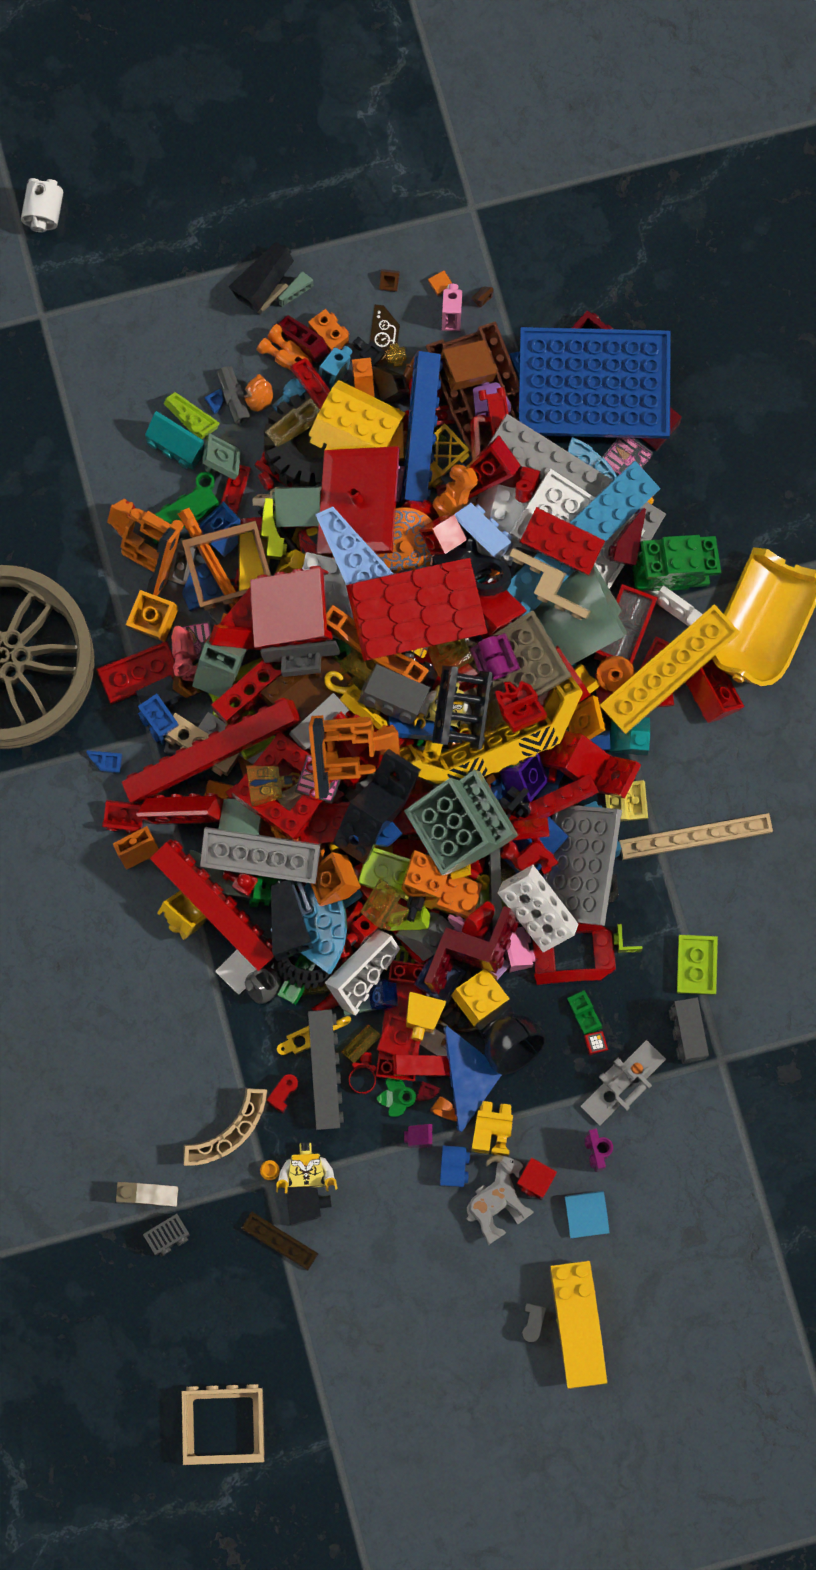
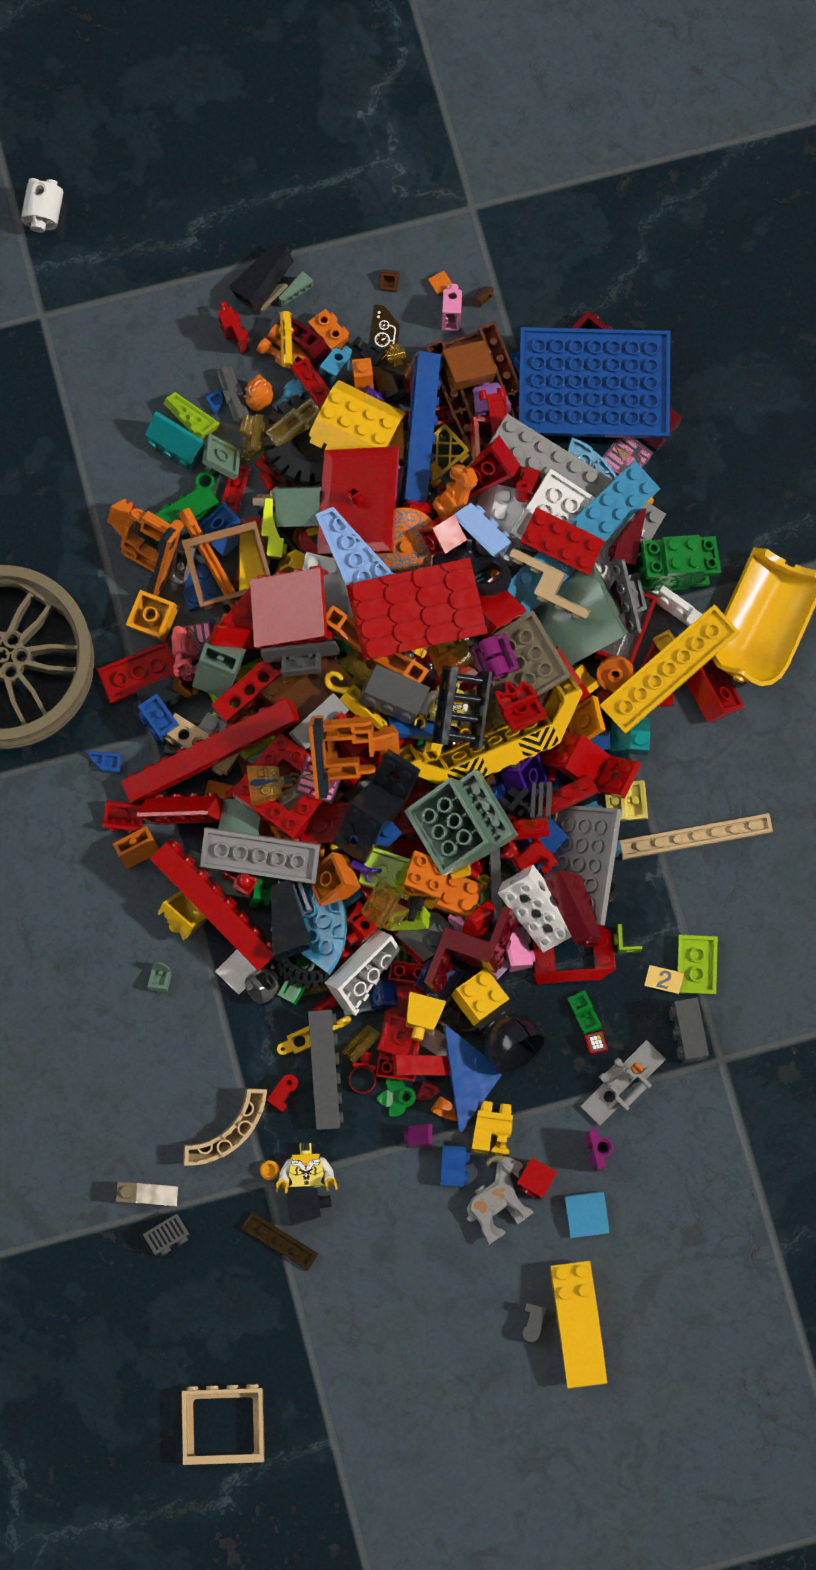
(159, 977): none -> sand green plate
(231, 327): none -> red plate
(251, 428): none -> clear yellow plate
(286, 339): none -> yellow pin
(364, 869): none -> dark purple bar
(370, 391): none -> dark purple bar
(541, 787): none -> dark grey tile
(574, 906): none -> dark red slope
(631, 595): none -> dark grey bracket
(663, 640): none -> yellow tile
(664, 979): none -> yellow sticker

